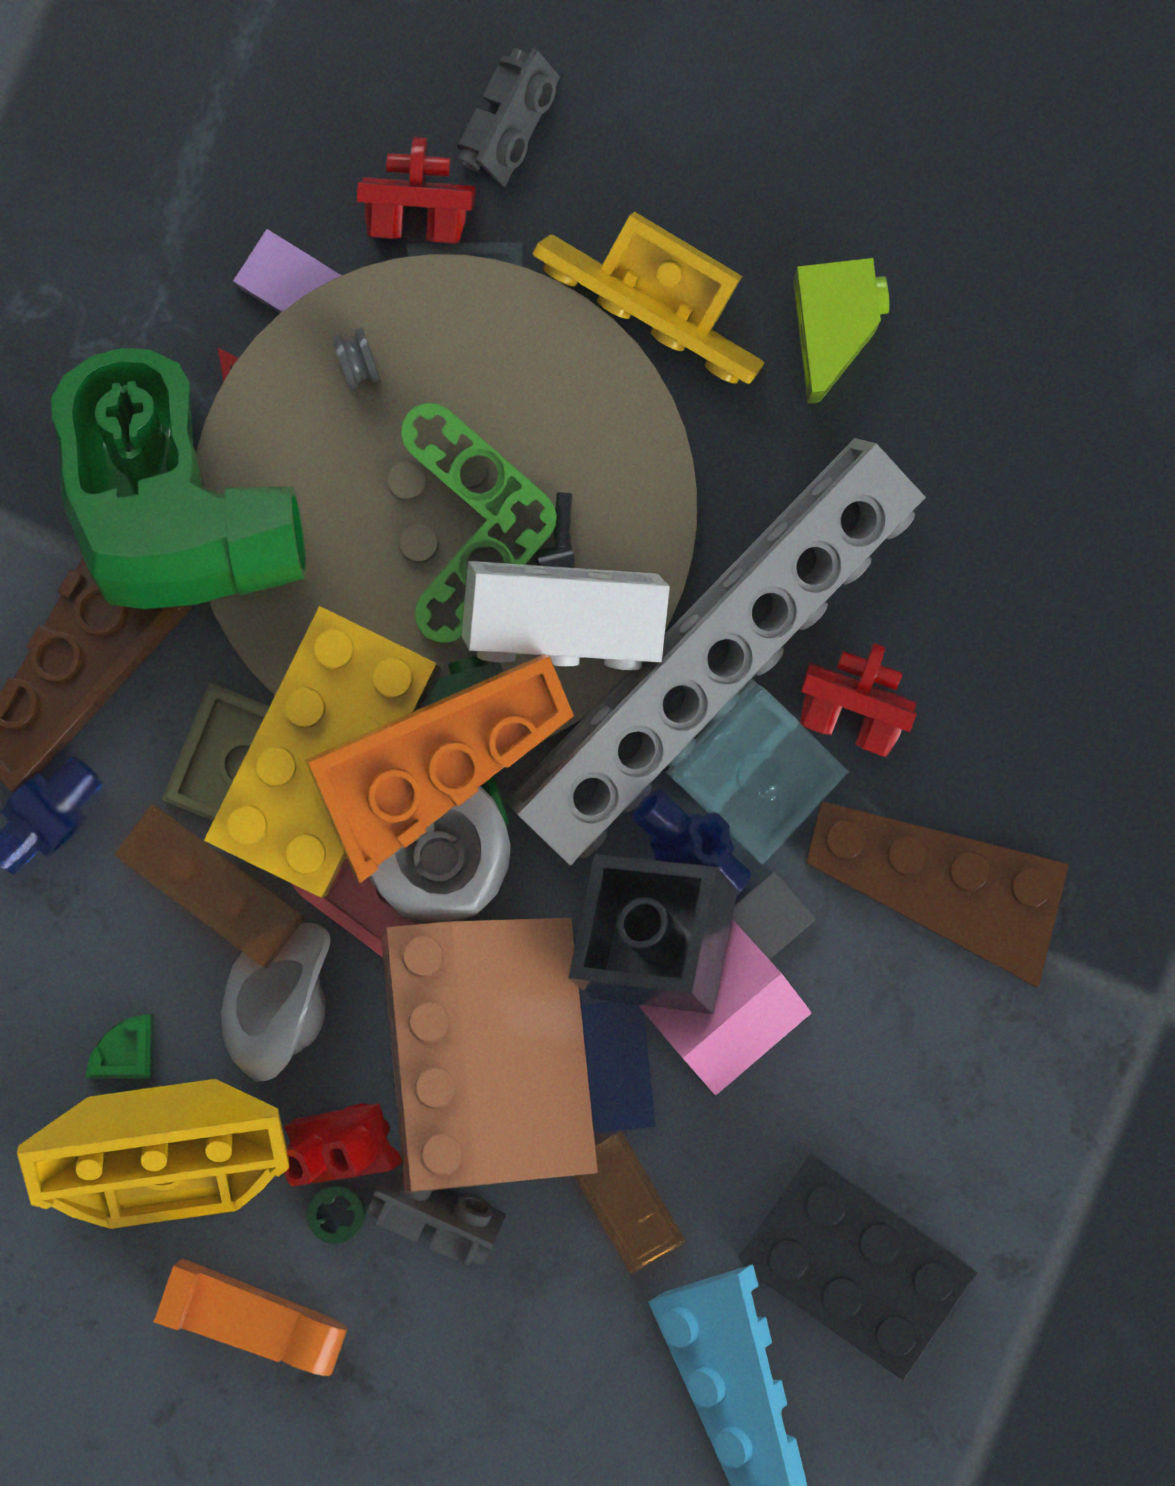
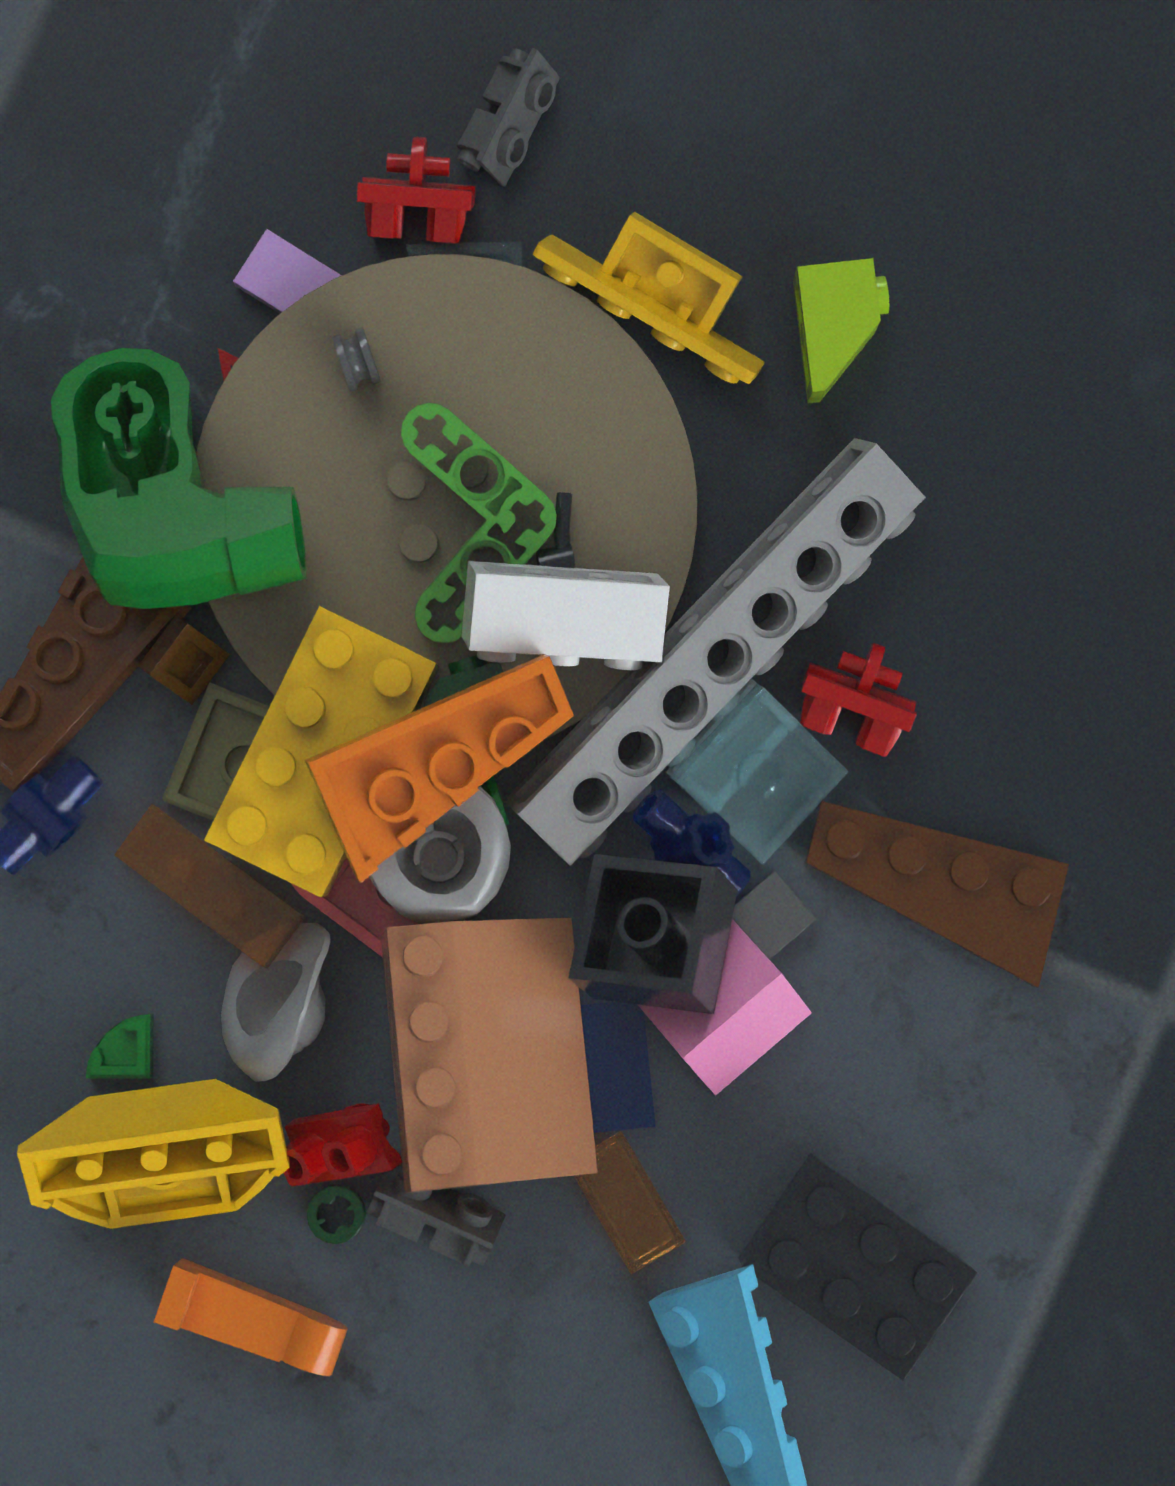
(183, 660): none -> reddish brown plate

